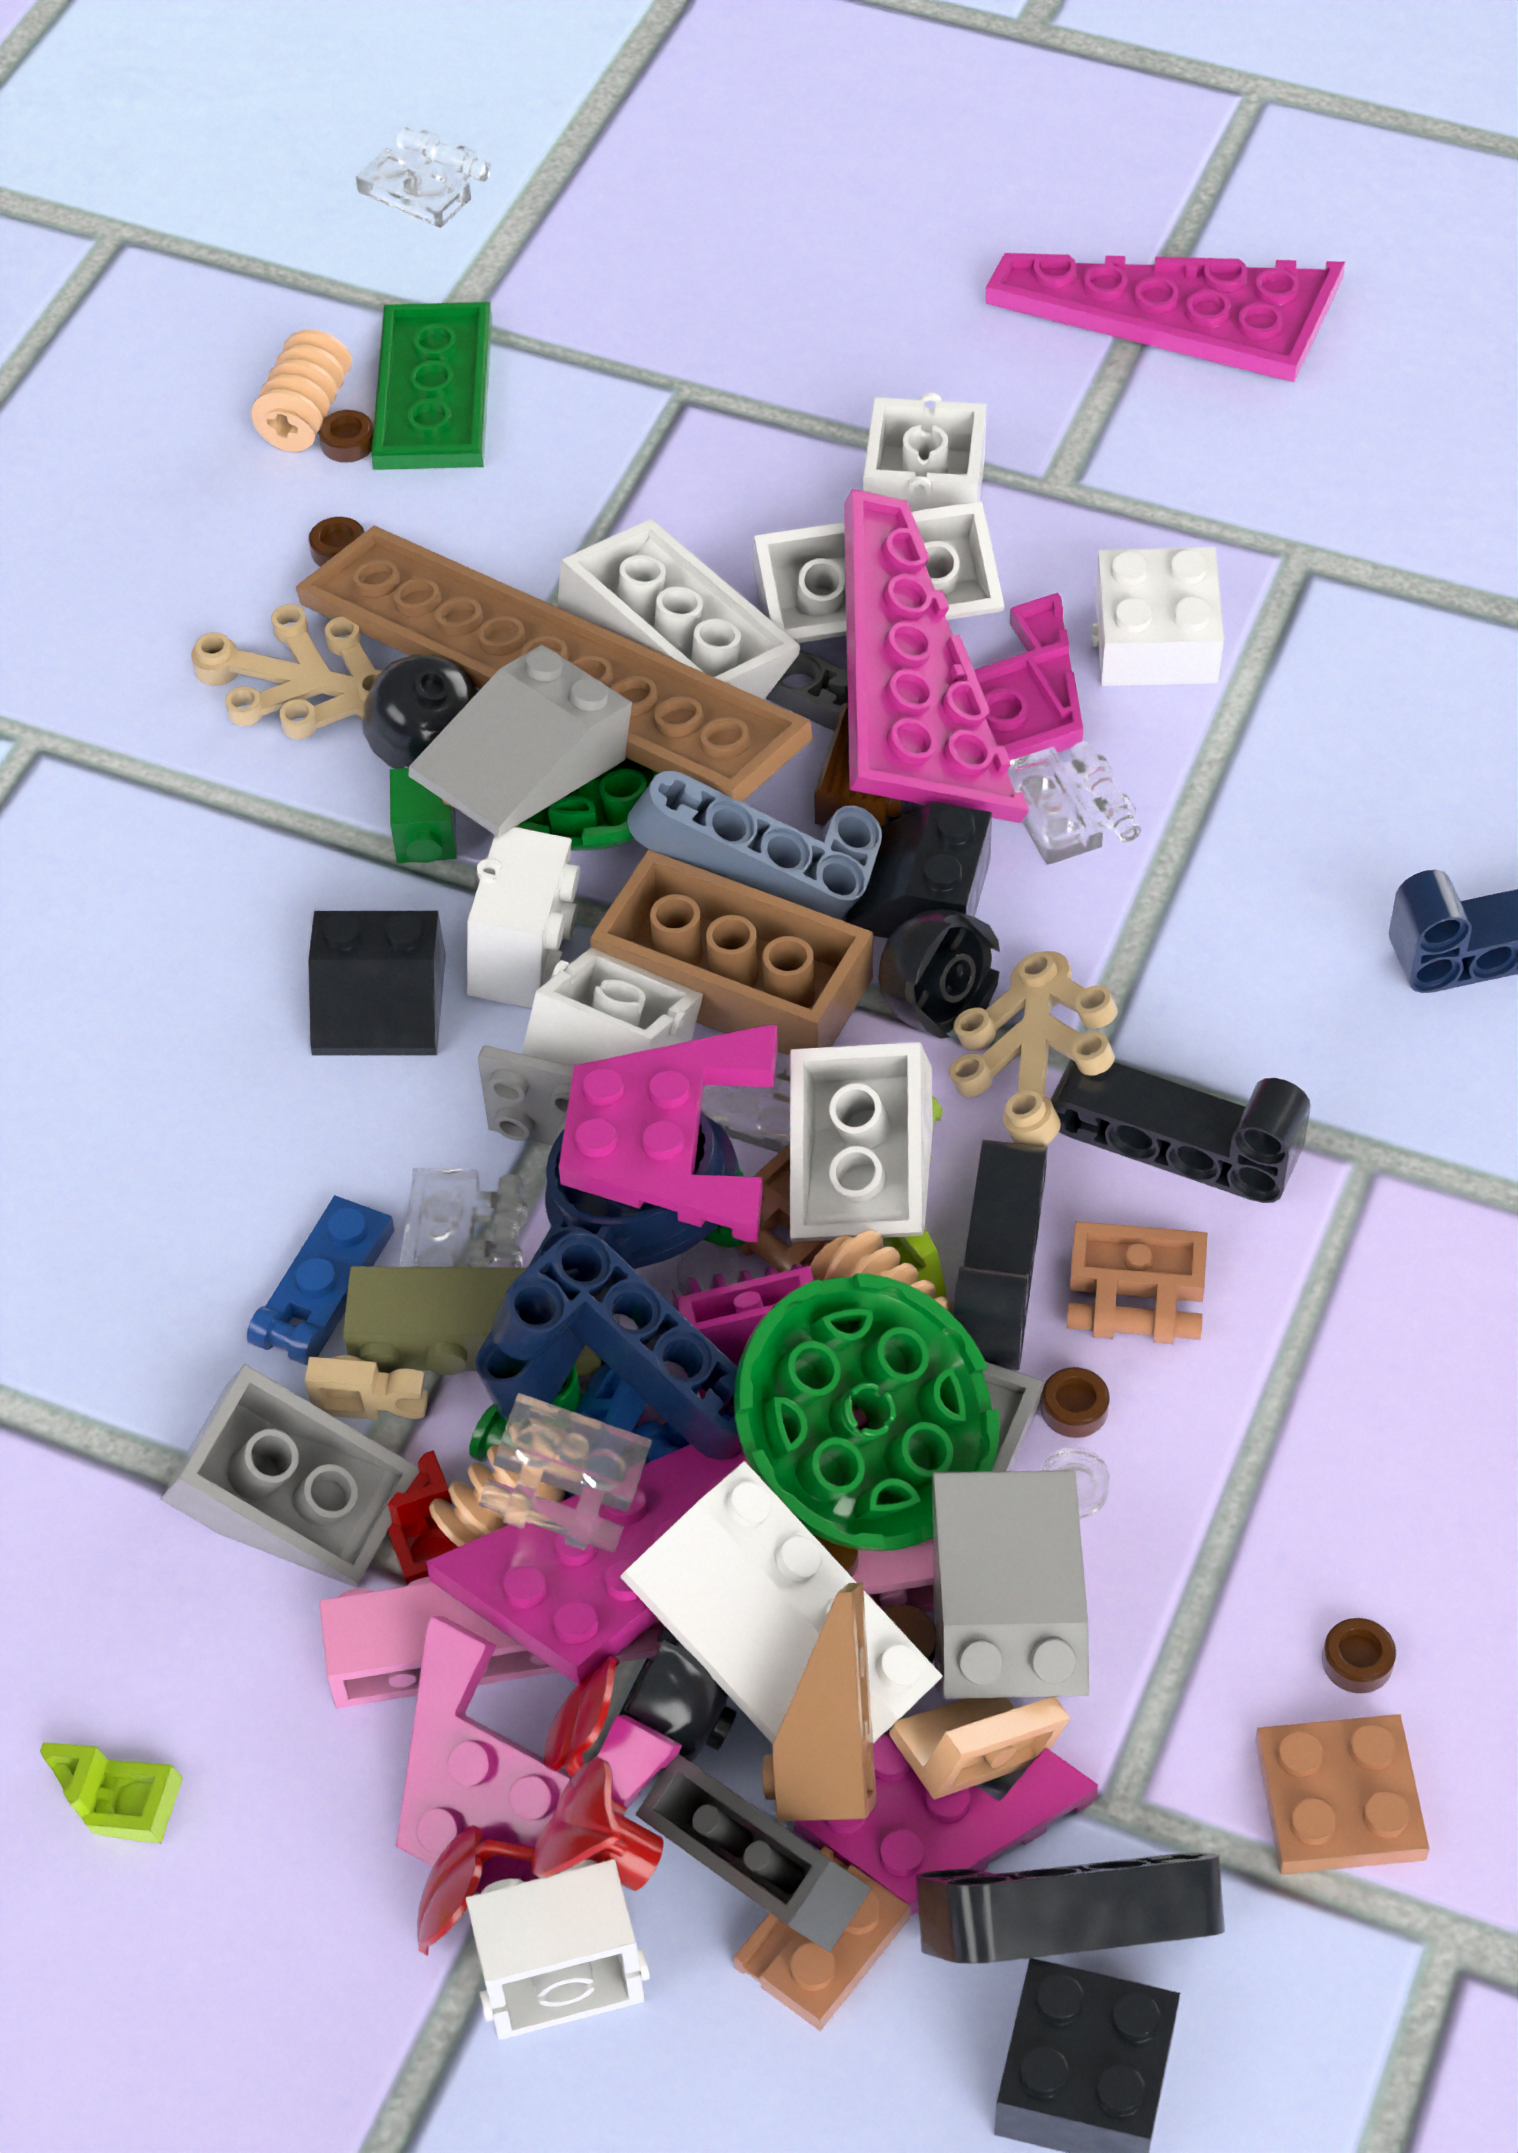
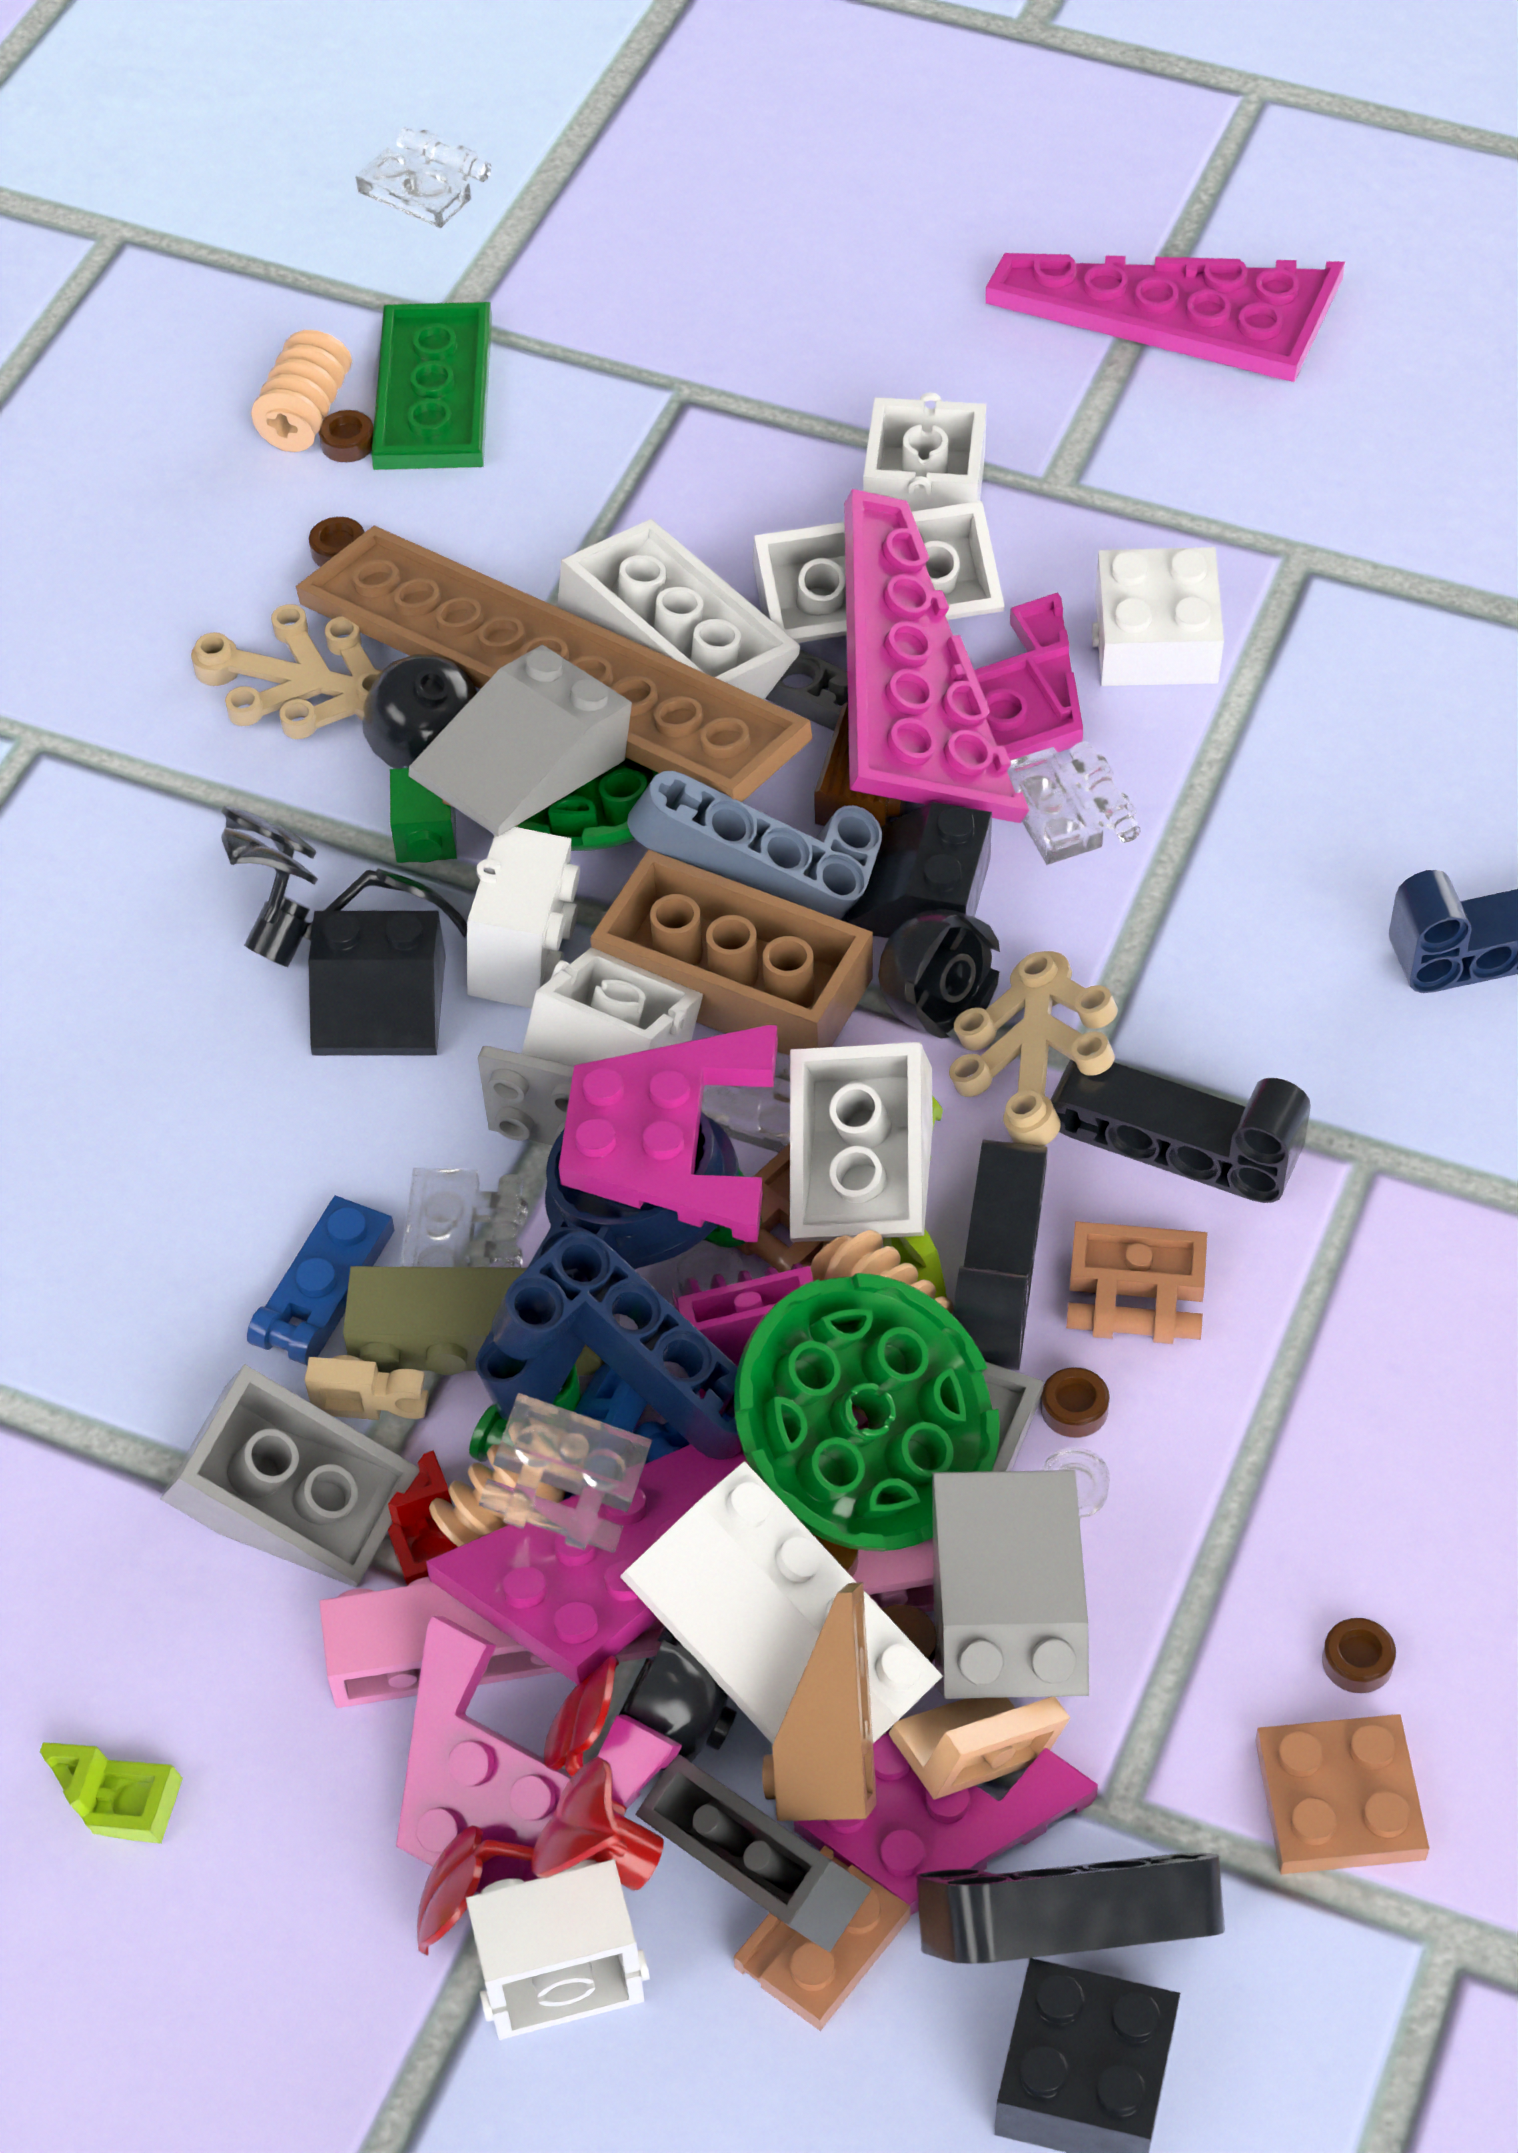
(282, 919): none -> black plant

